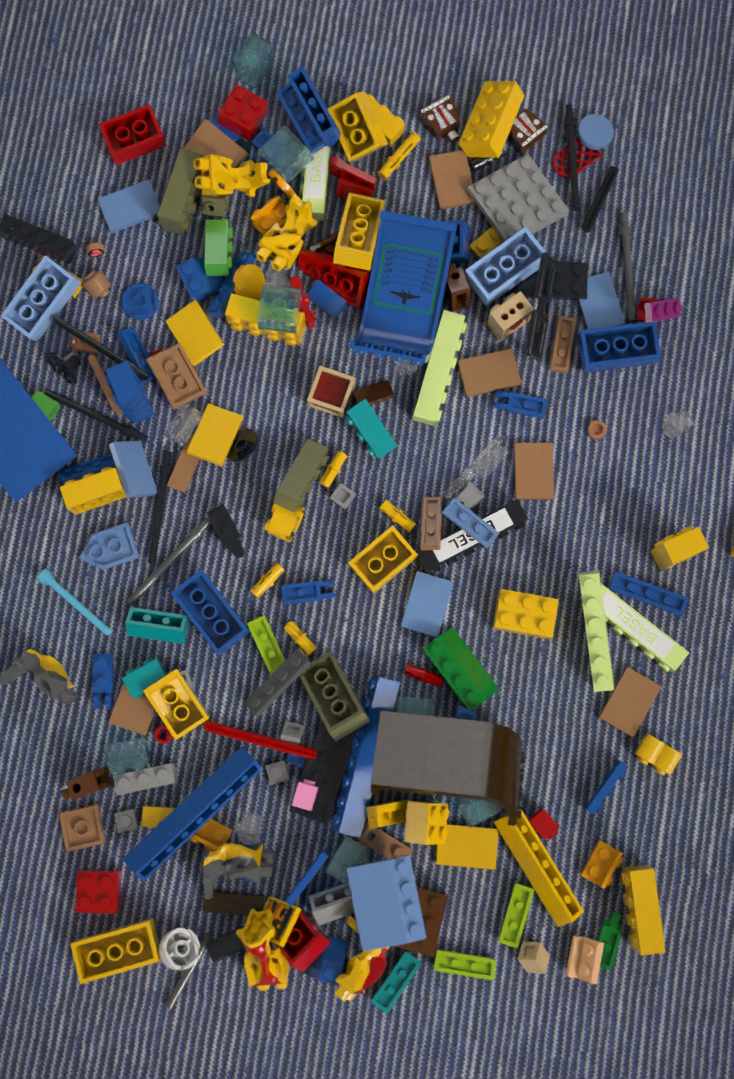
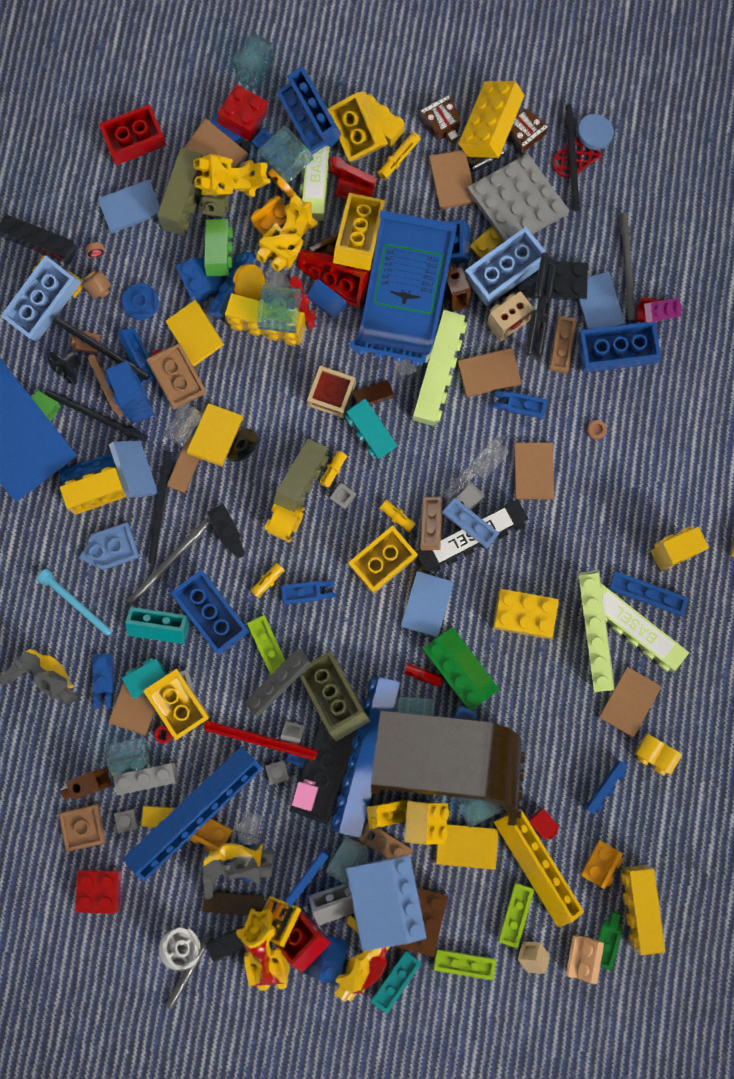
(116, 950): yellow brick -> none
(300, 638): yellow axle -> none
(599, 199): black axle -> none
(677, 423): clear brick -> none

